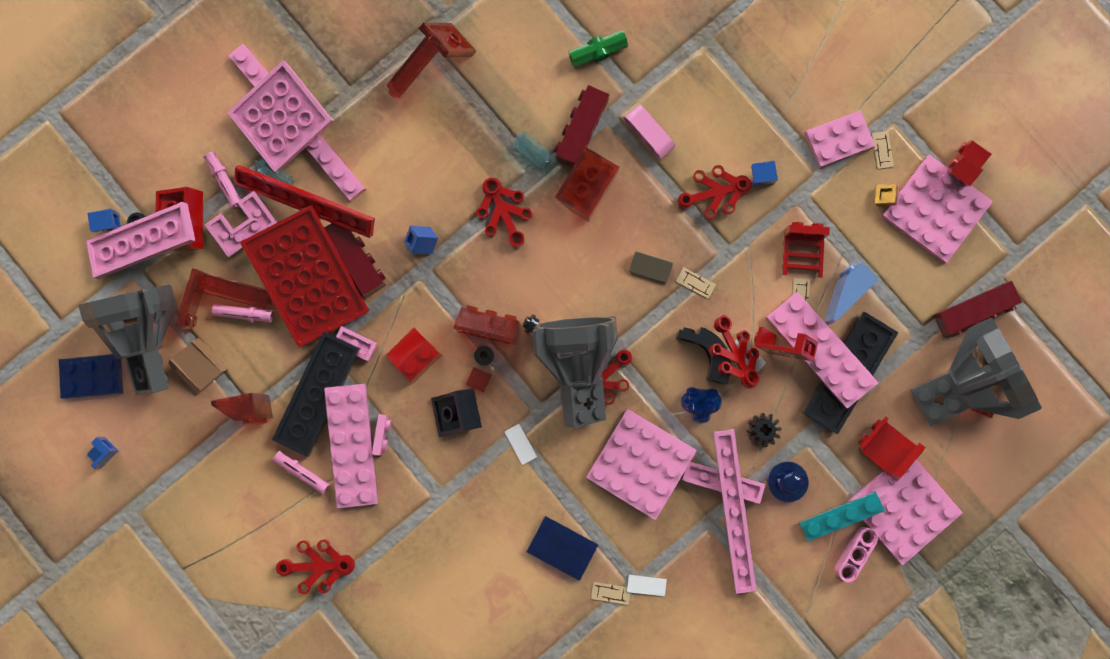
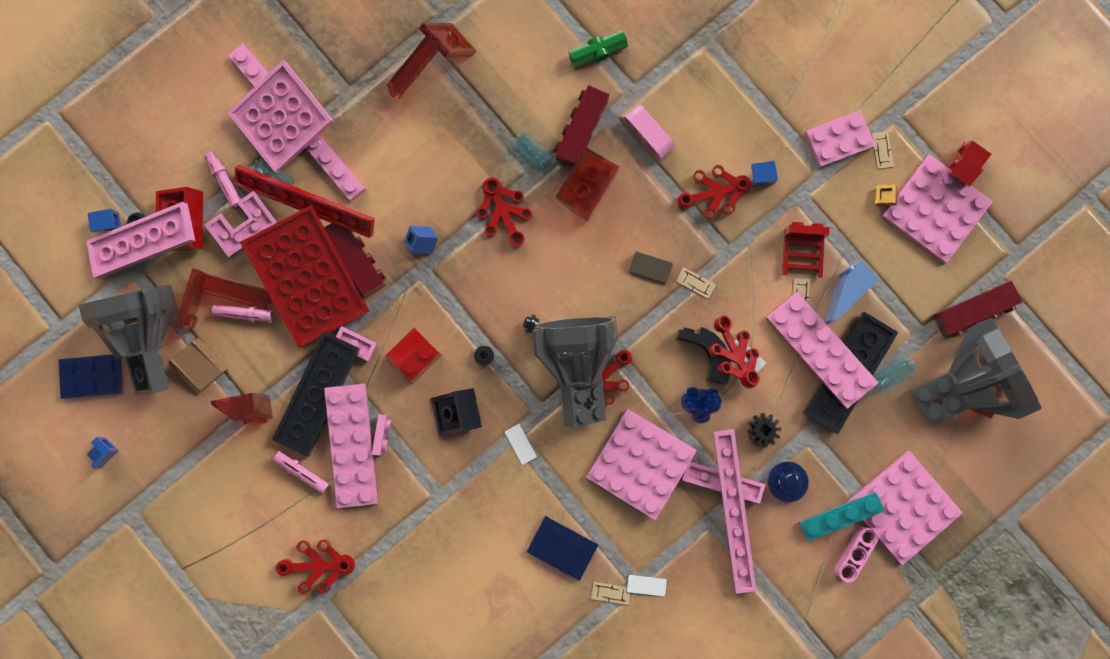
(478, 379): clear red plate -> none
(487, 325): clear red slope -> none
(804, 348): red panel -> none
(890, 449): red panel -> none
(895, 374): none -> clear light blue hinge

